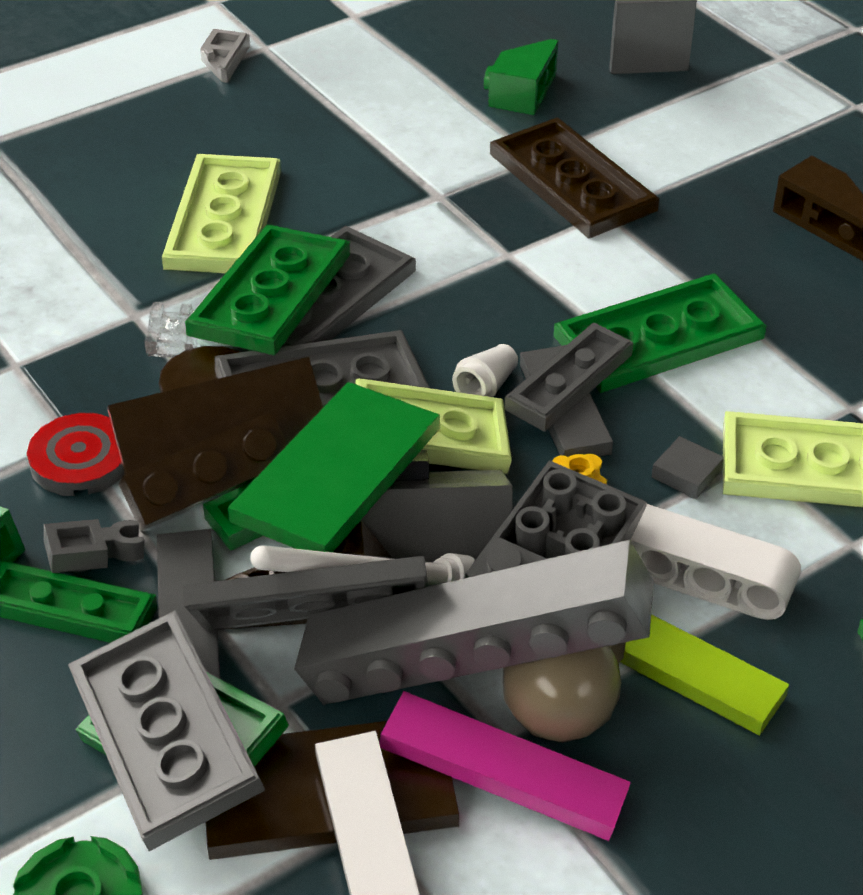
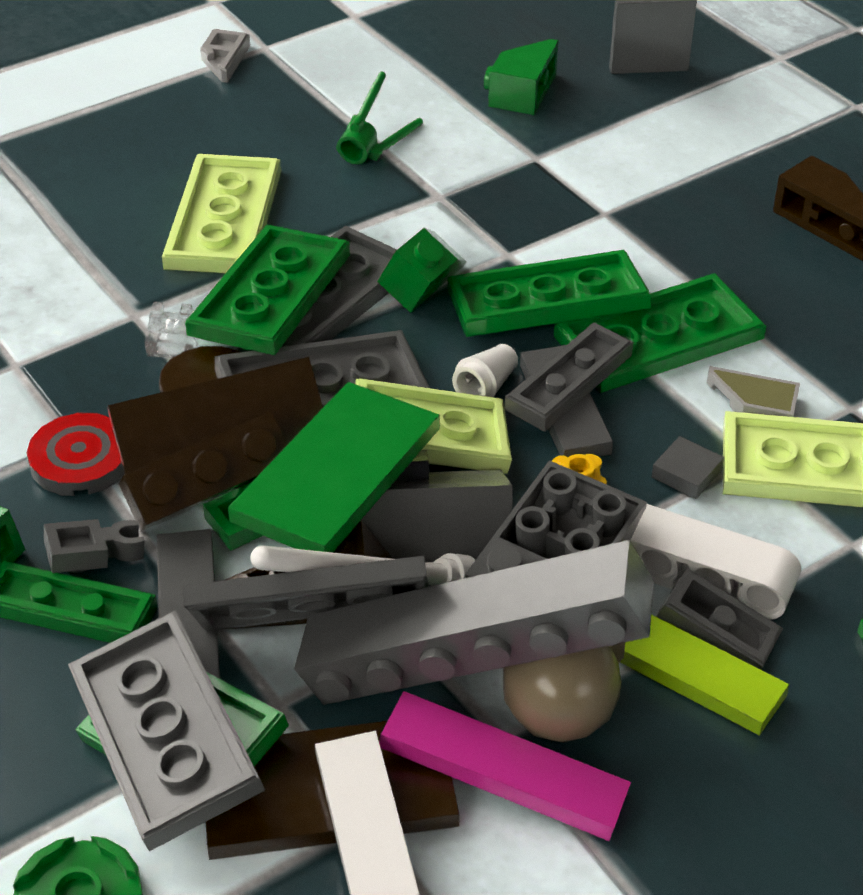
(360, 137): none -> green plant
(420, 268): none -> green slope
(547, 292): none -> green tile
(574, 177): dark brown tile -> none
(719, 619): none -> dark grey slope
(754, 392): none -> tile

